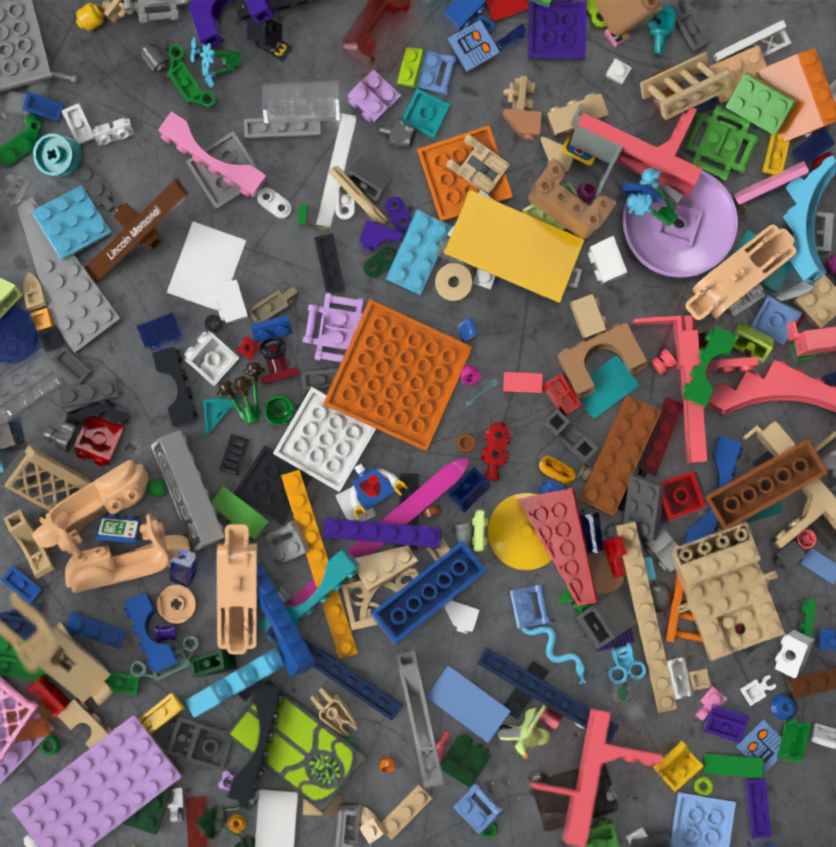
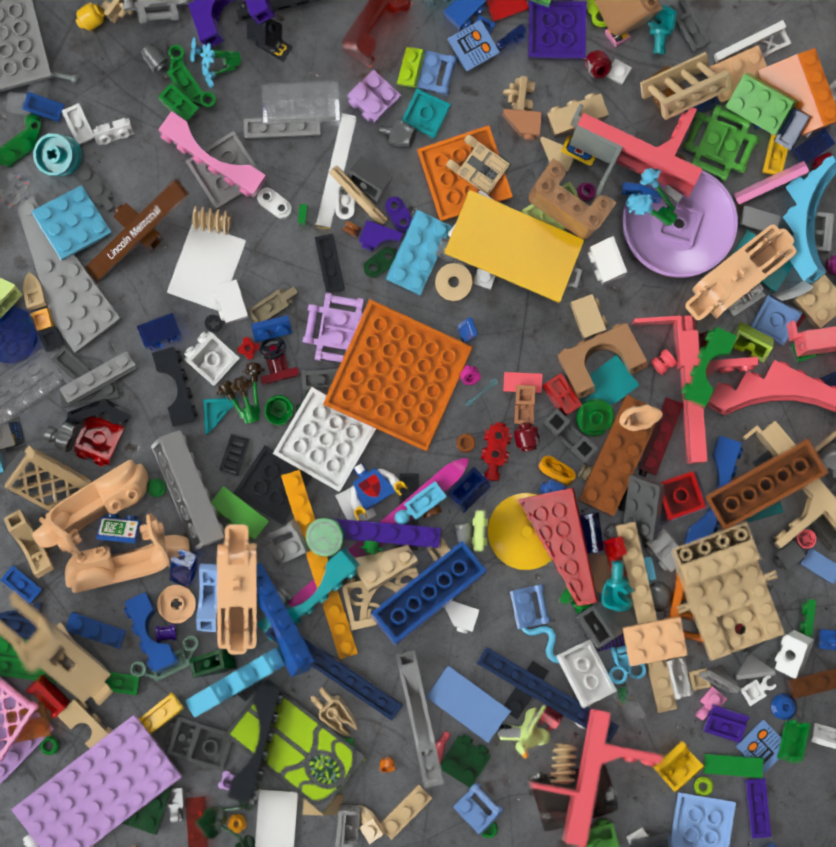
(97, 378): none -> light grey plate
(178, 103): none -> green hinge
(207, 606): none -> light blue arch
(213, 221): none -> tan piece
(325, 536): none -> tile
(351, 229): none -> dark orange bush
(371, 547): none -> green plate
(420, 503): none -> medium azure plate
(524, 404): none -> nougat slope
(527, 436): none -> dark red head
(563, 764): none -> tan piece
(586, 673): none -> white plate
(595, 417): none -> green tile
(598, 64): none -> dark red head
(616, 589): none -> teal piece
(640, 417): none -> light nougat arm
(654, 641): none -> light nougat plate
(721, 678): none -> light grey slope
(752, 668): none -> light grey slope
(757, 218): none -> light grey tile
(792, 128): none -> tile

